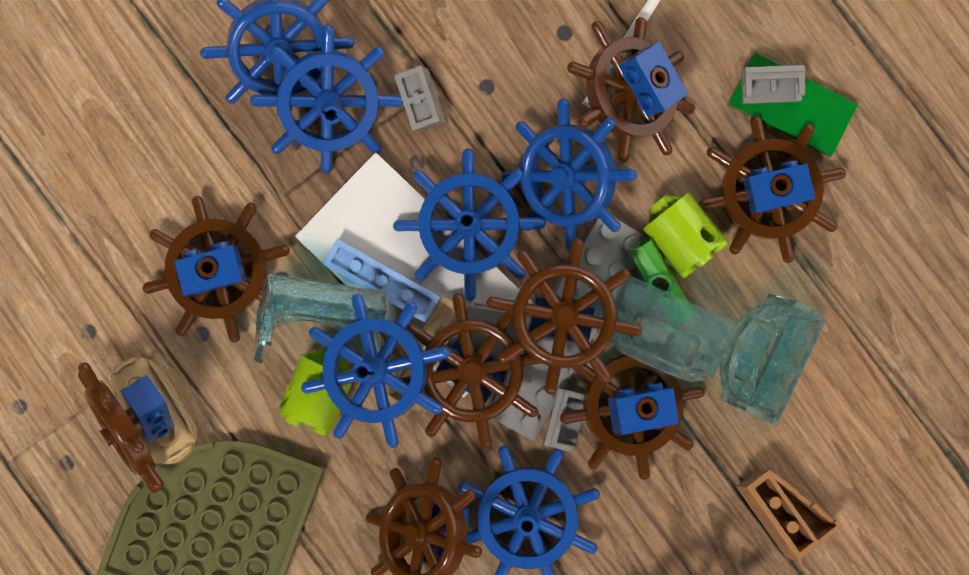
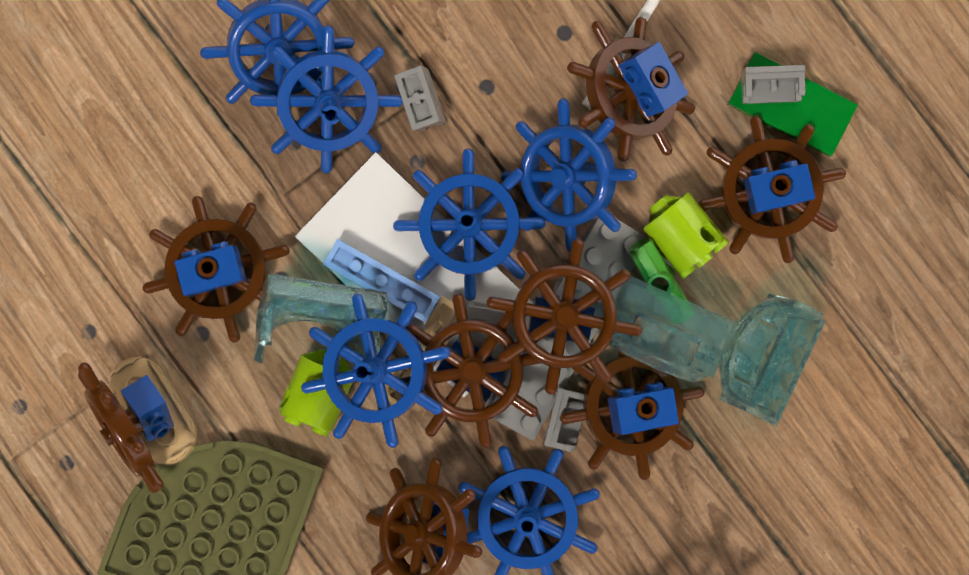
(786, 514): medium nougat wedge -> none

